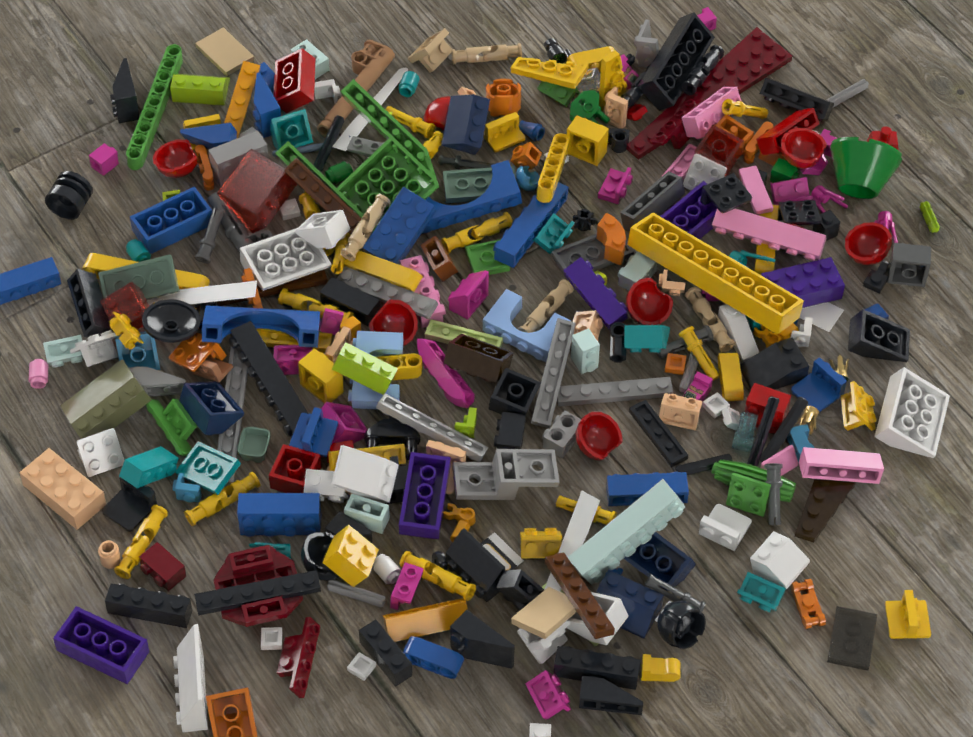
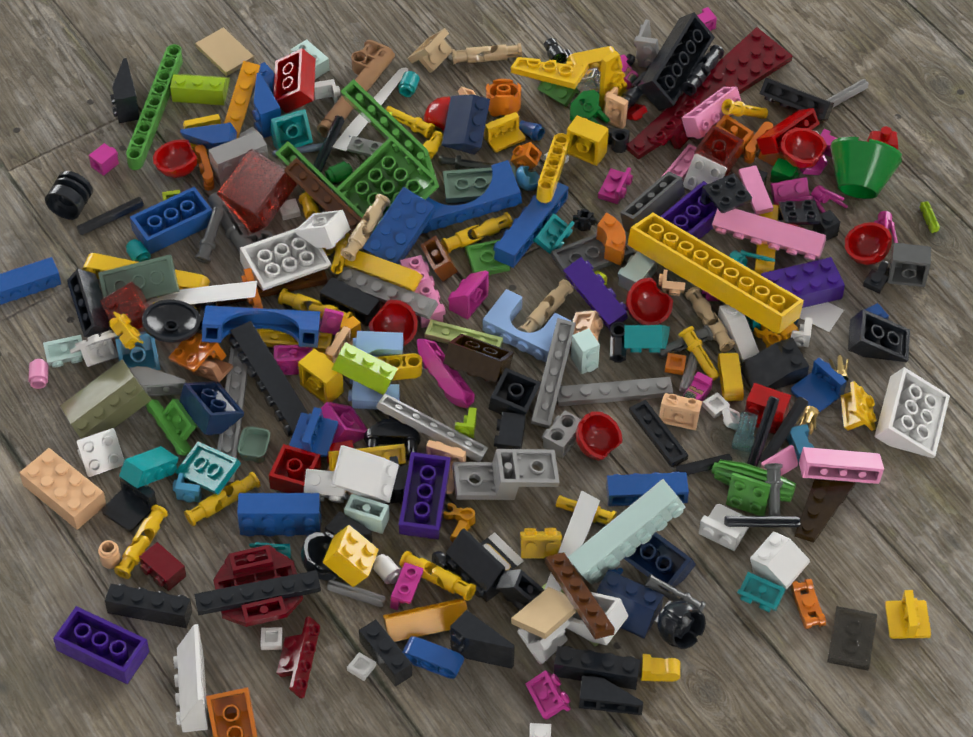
(110, 216): none -> black axle
(762, 521): none -> black axle

